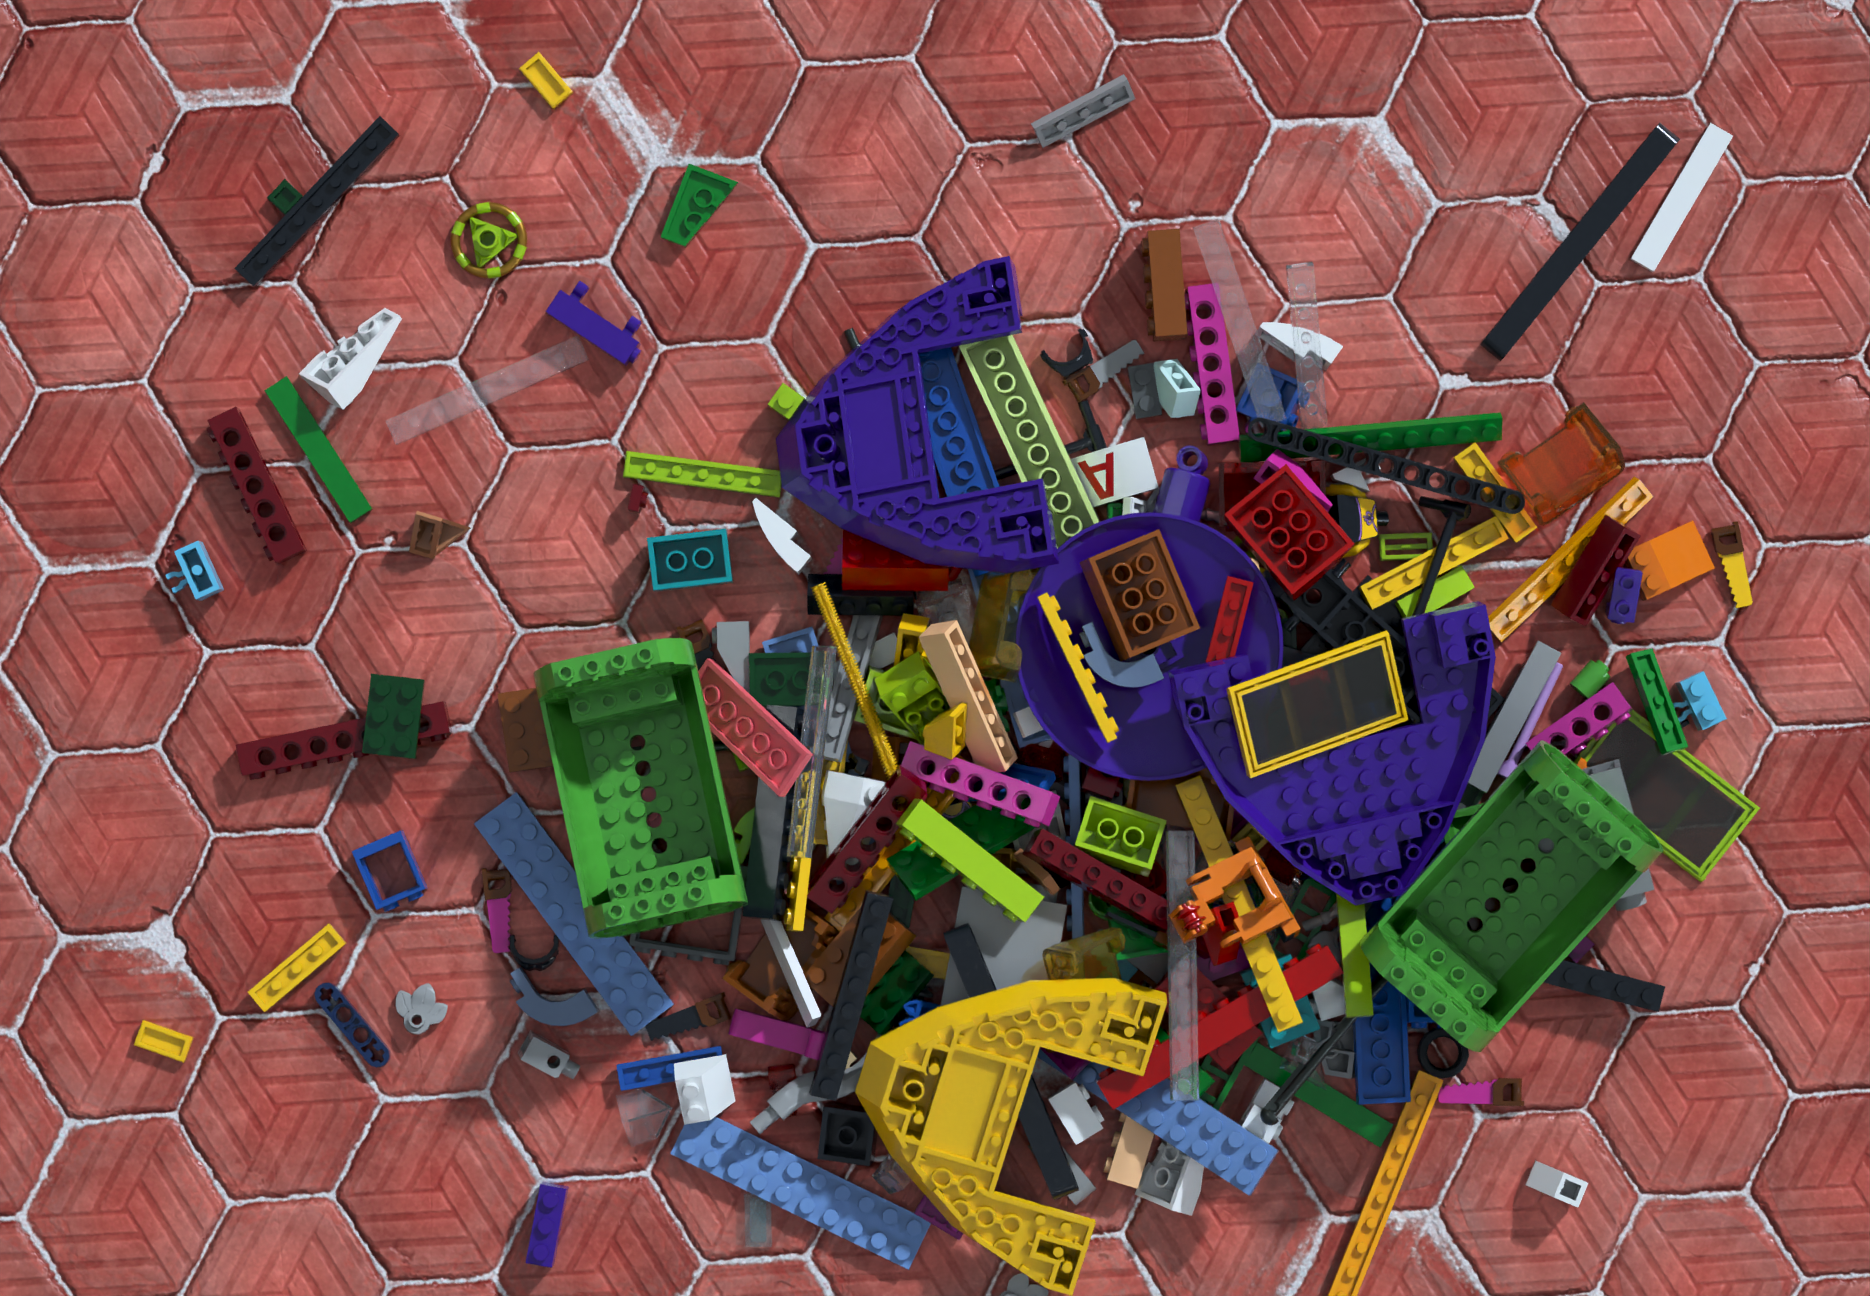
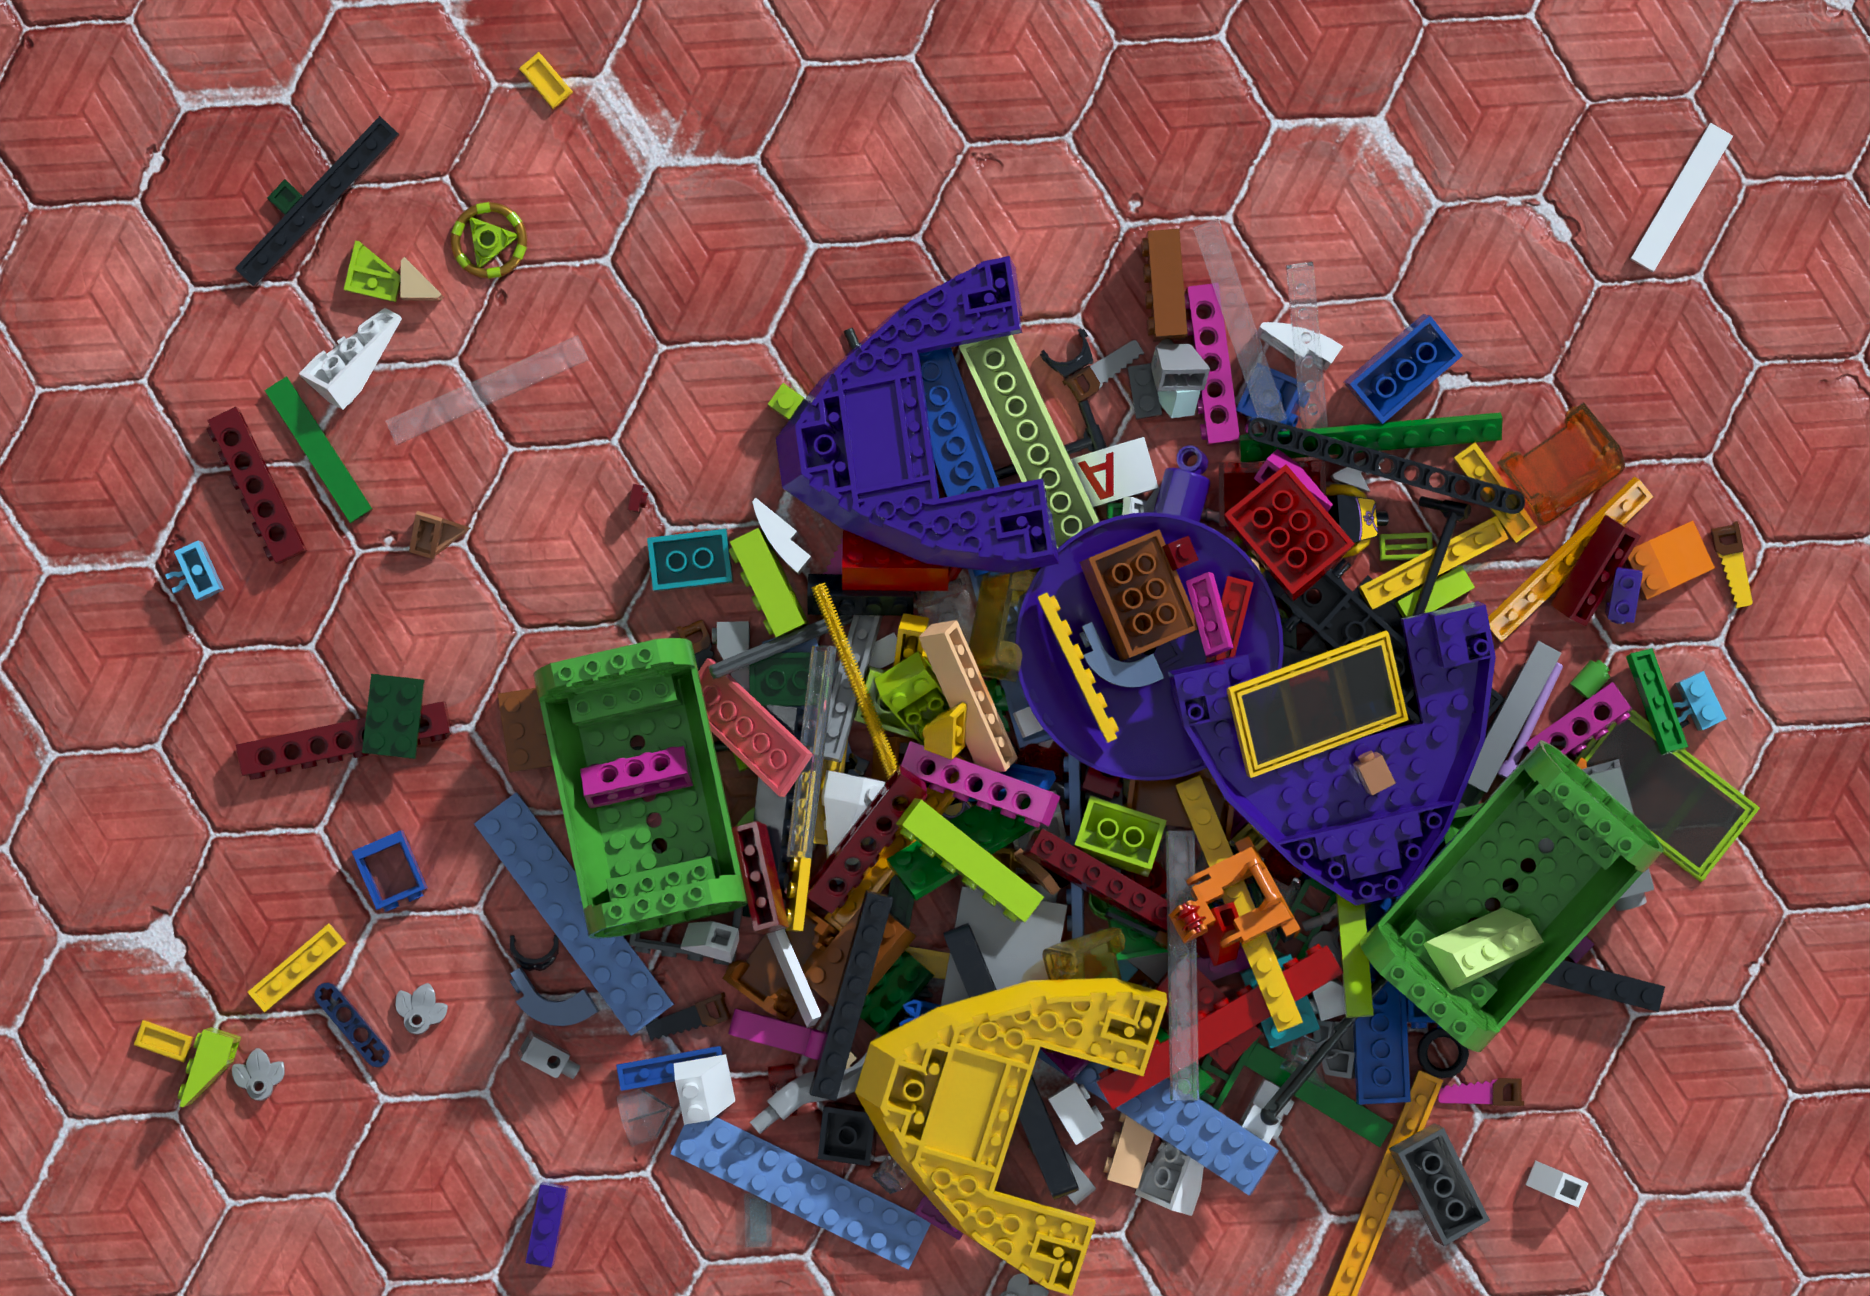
(213, 1056): none -> lime slope
(258, 1070): none -> light grey plate
(371, 275): none -> lime wing
(415, 285): none -> tan slope
(498, 908): dark pink piece -> none
(593, 327): dark purple brick -> none
(647, 783): none -> dark pink brick
(695, 203): green wing -> none
(702, 474): lime tile -> none
(711, 940): none -> white slope
(760, 877): none -> dark red brick
(768, 582): none -> lime slope
(773, 647): none -> dark grey axle
(1083, 111): light grey plate -> none
(1178, 367): none -> light grey torso
(1180, 553): none -> dark red plate
(1209, 614): none -> dark pink plate
(1373, 772): none -> nougat brick
(1403, 368): none -> blue slope
(1439, 1184): none -> dark grey brick
(1482, 946): none -> yellowish green slope
(1580, 241): black beam -> none

